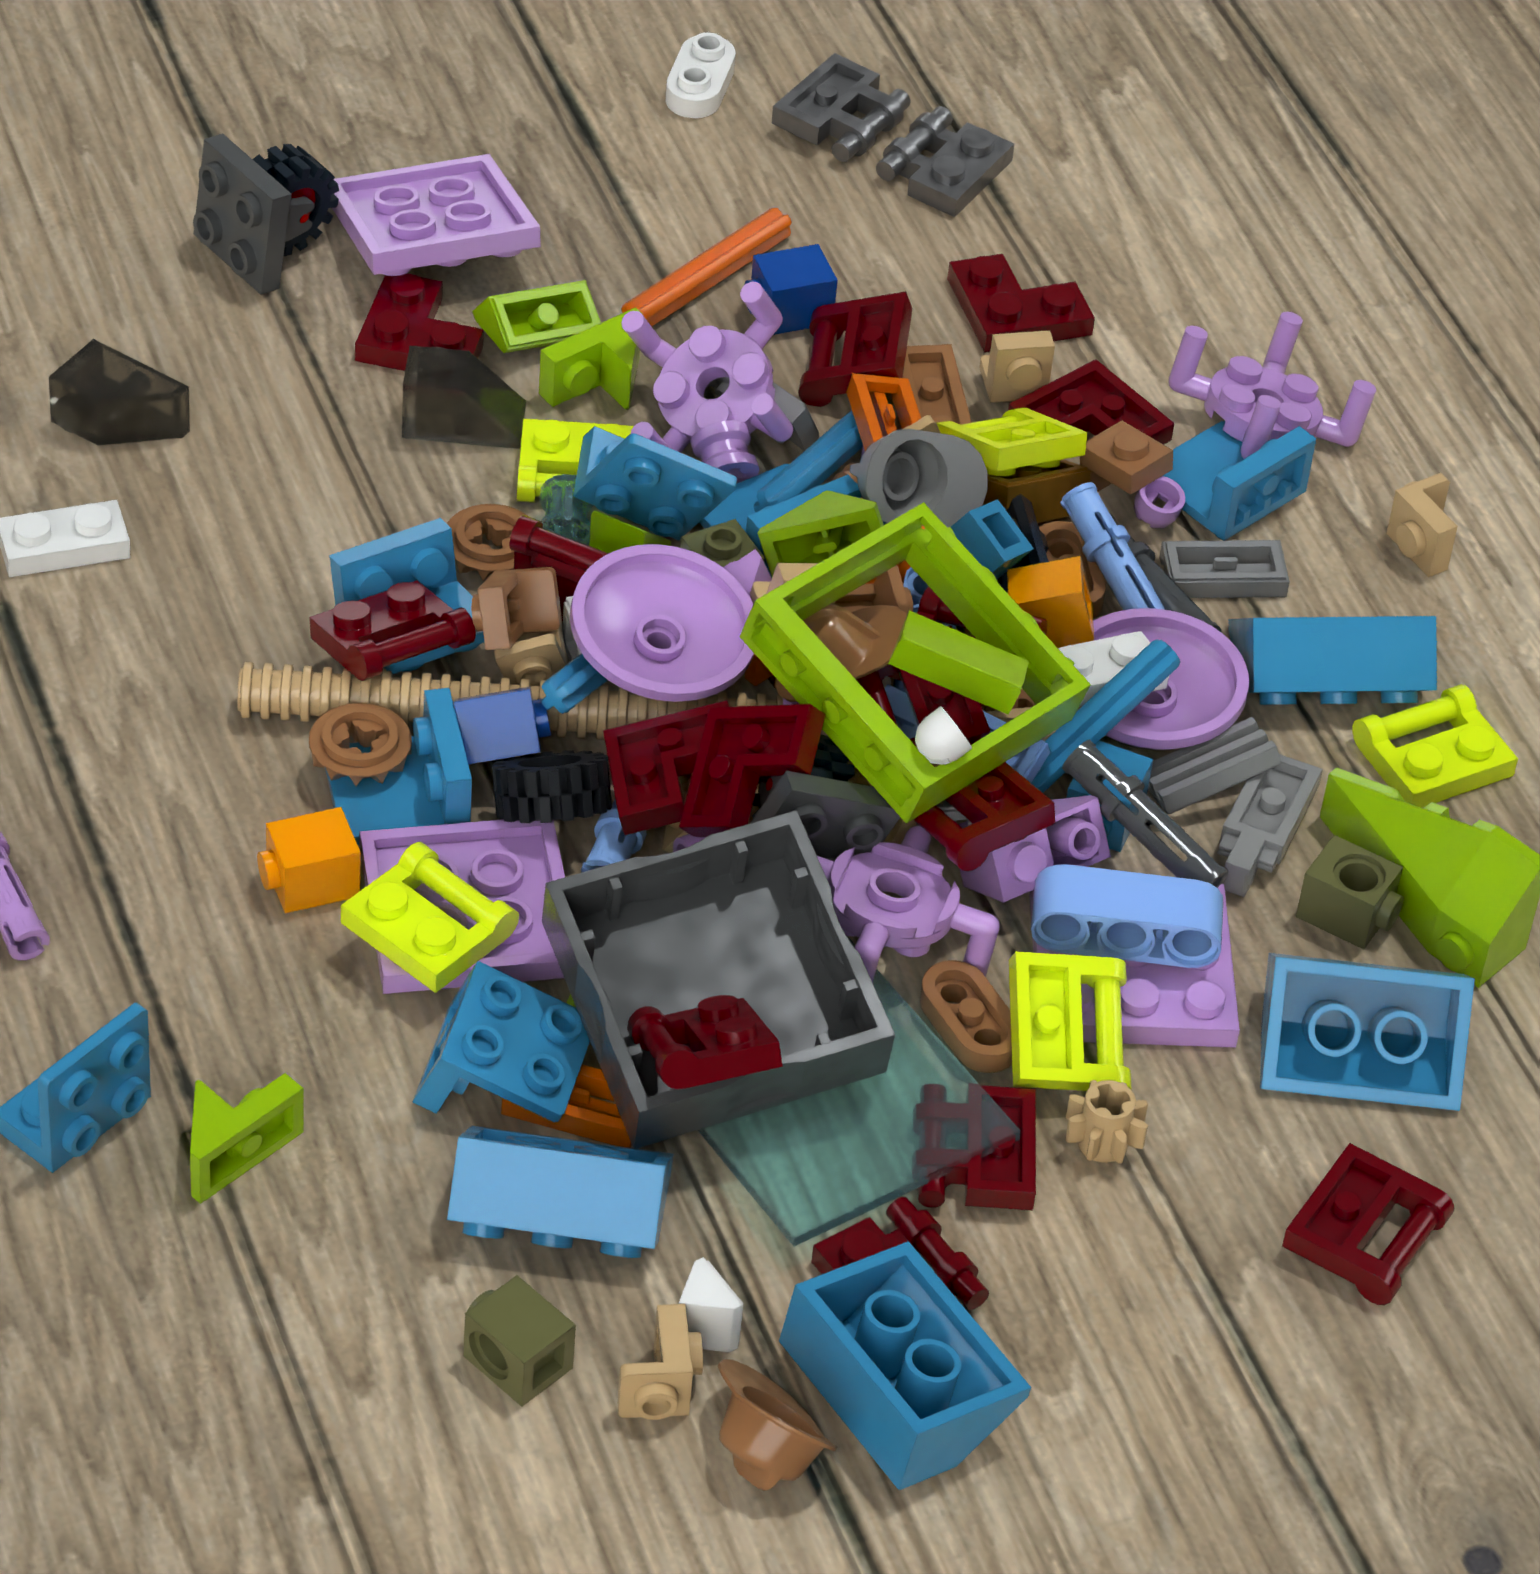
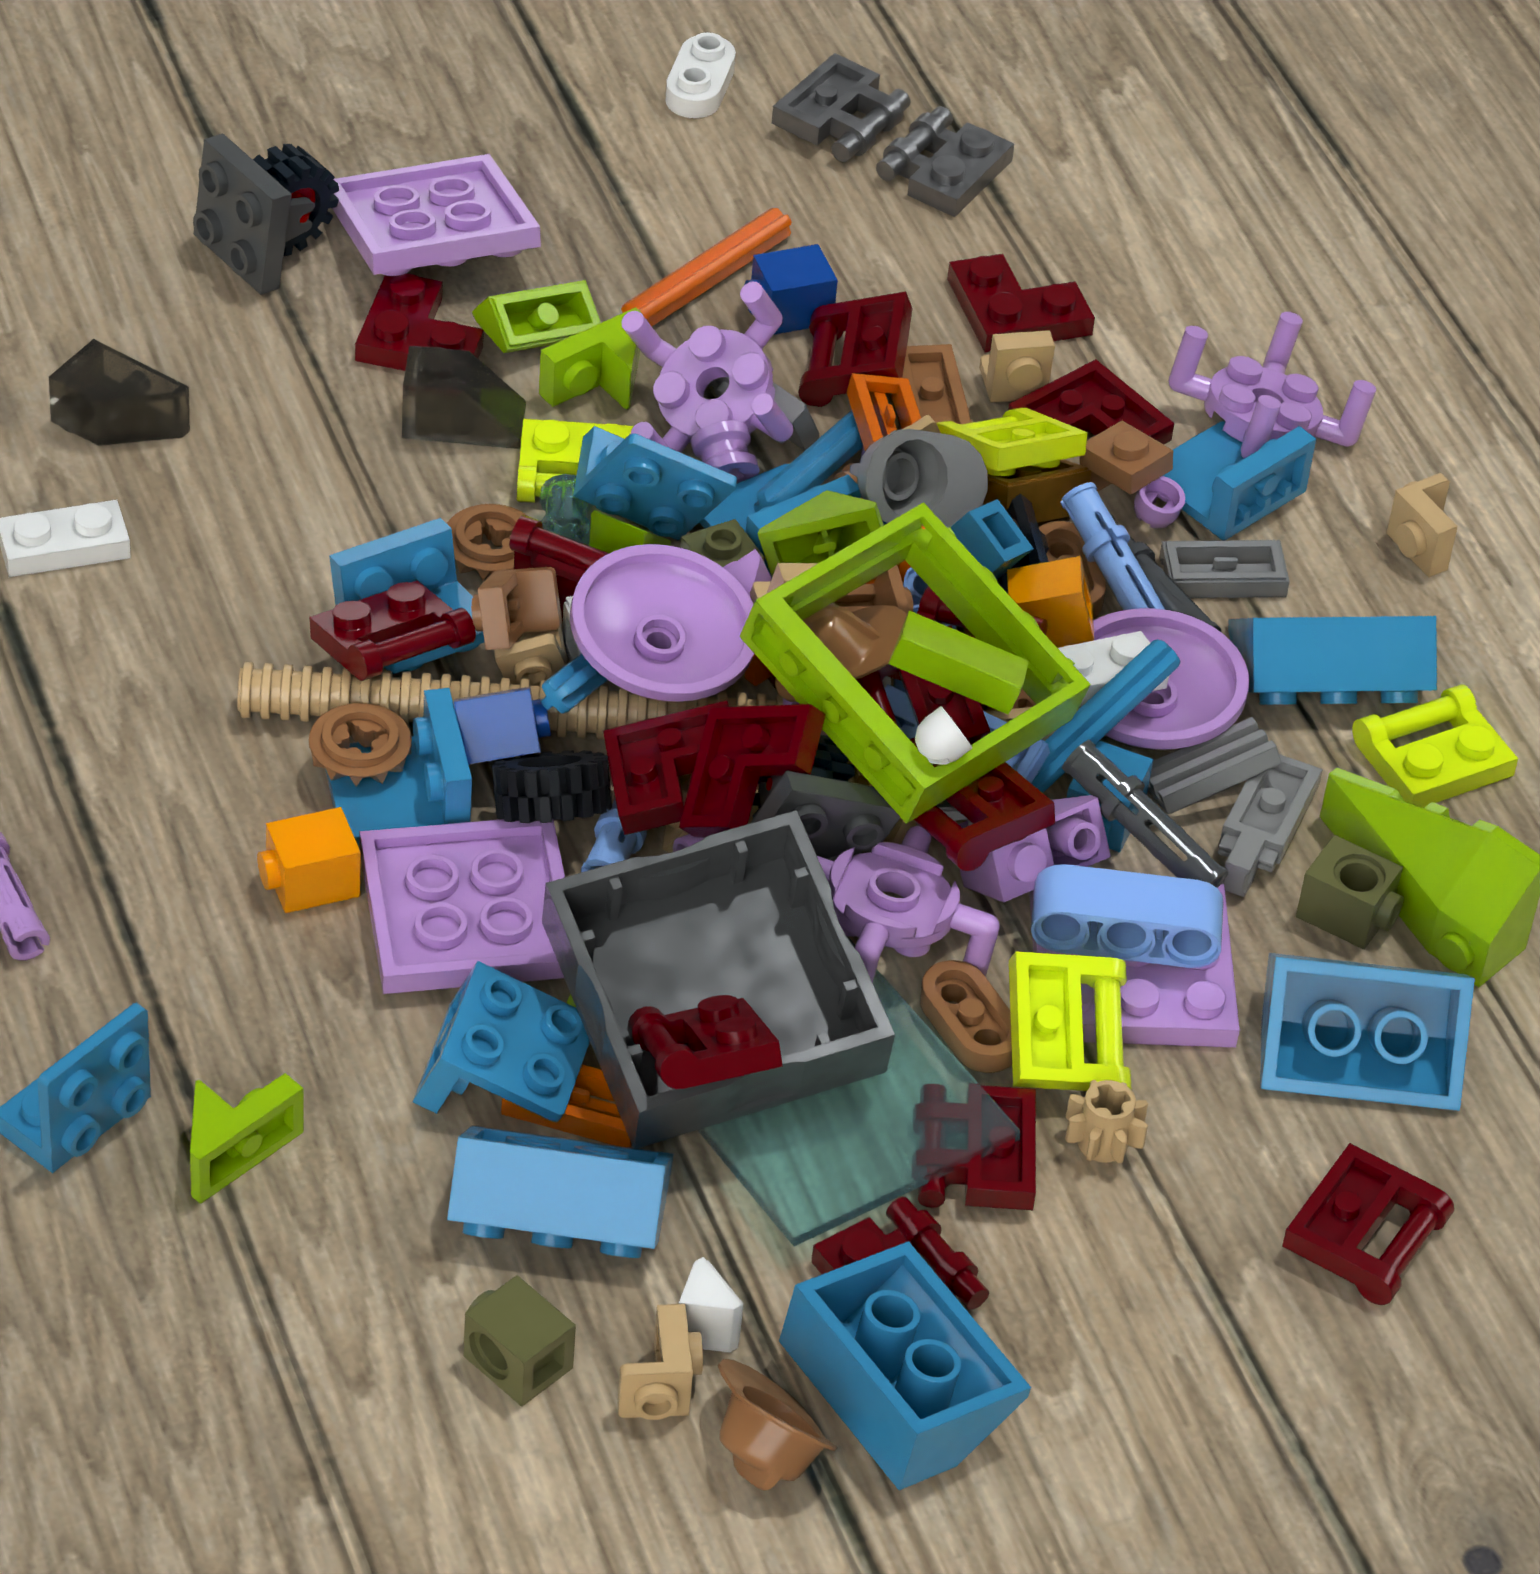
(419, 933): neon yellow plate -> none

